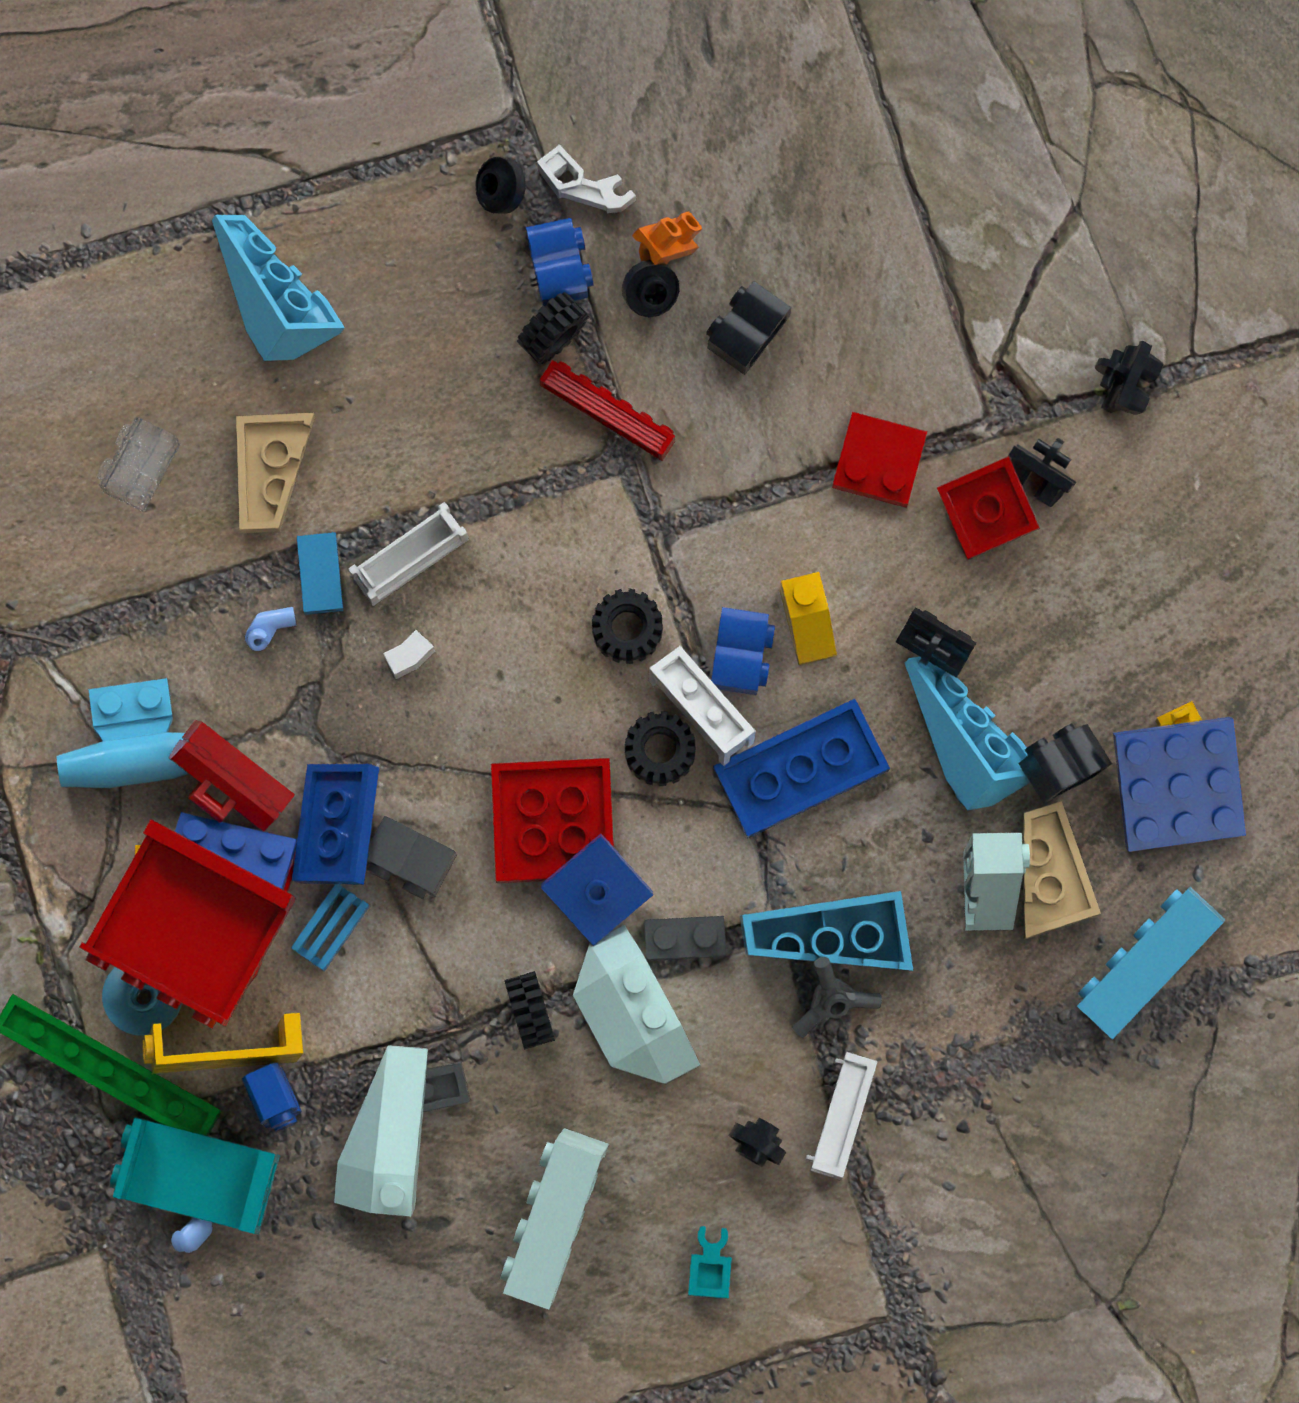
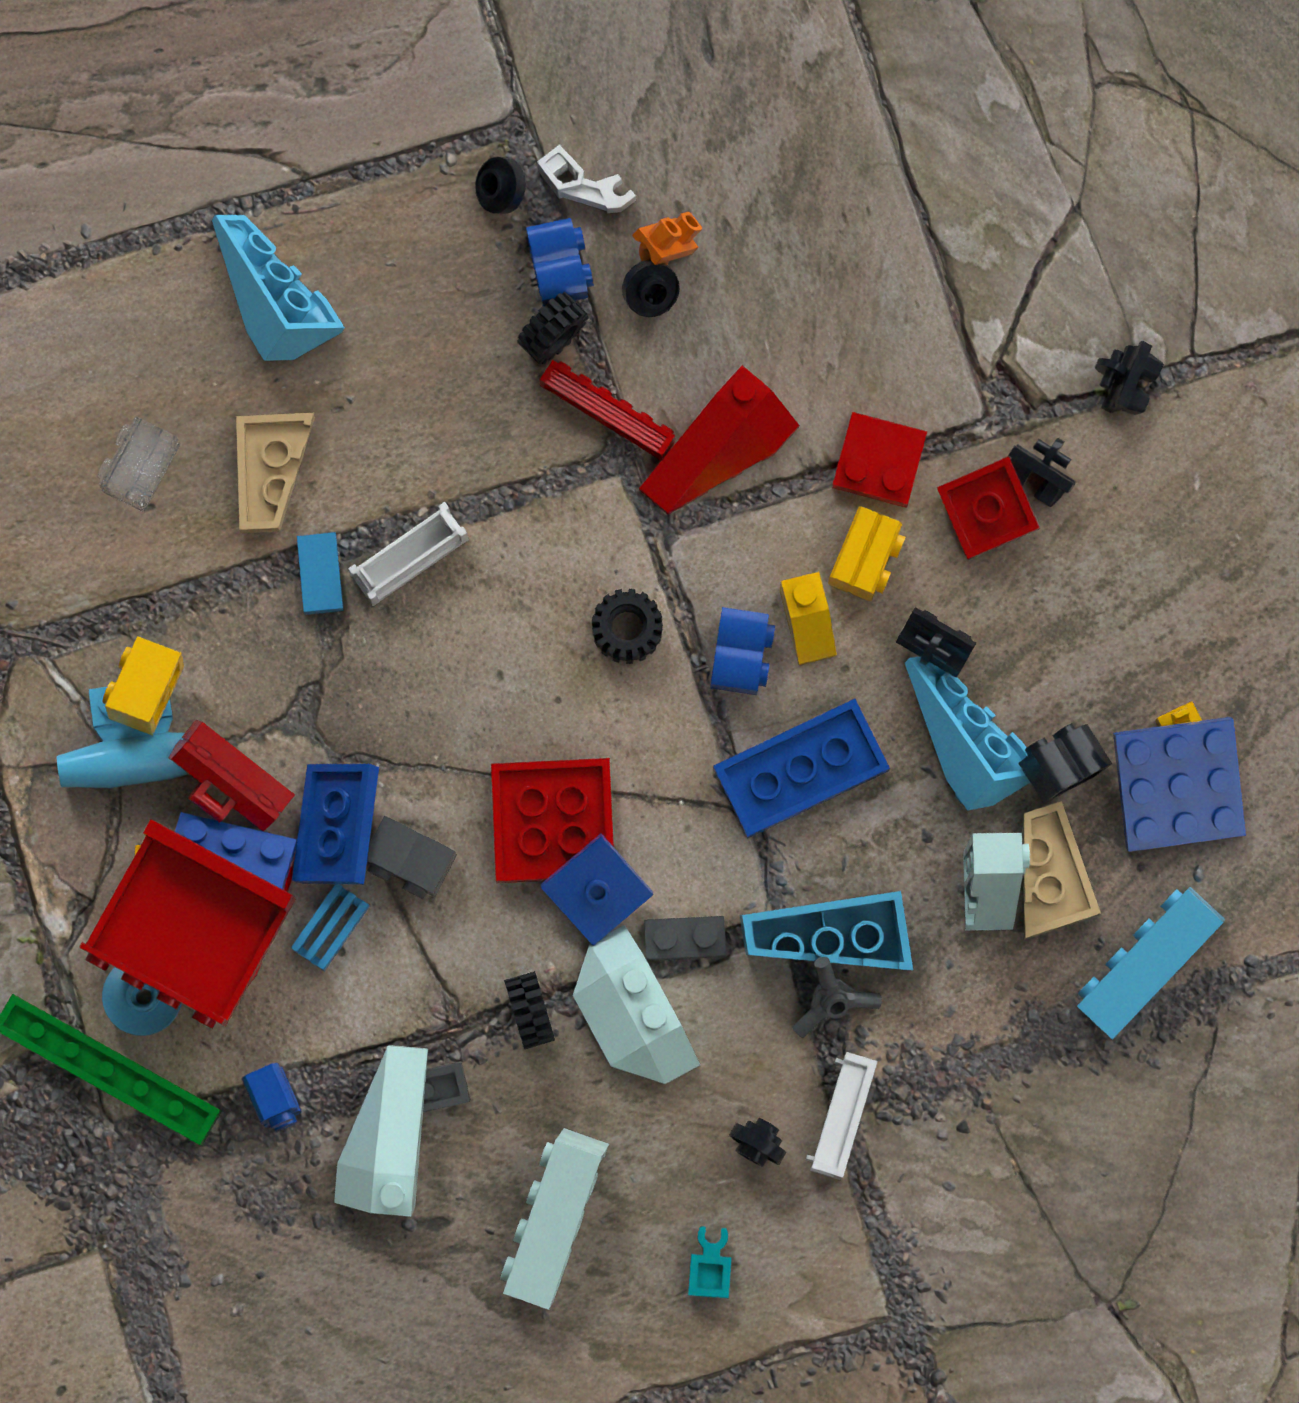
(143, 685): none -> yellow brick
(191, 1235): light blue arm -> none
(194, 1175): teal panel -> none
(265, 625): light blue arm -> none
(289, 1051): yellow panel -> none
(409, 655): white piece -> none
(660, 772): black tyre -> none
(702, 704): white container -> none
(729, 435): none -> red wedge
(747, 327): black brick -> none
(866, 554): none -> yellow brick

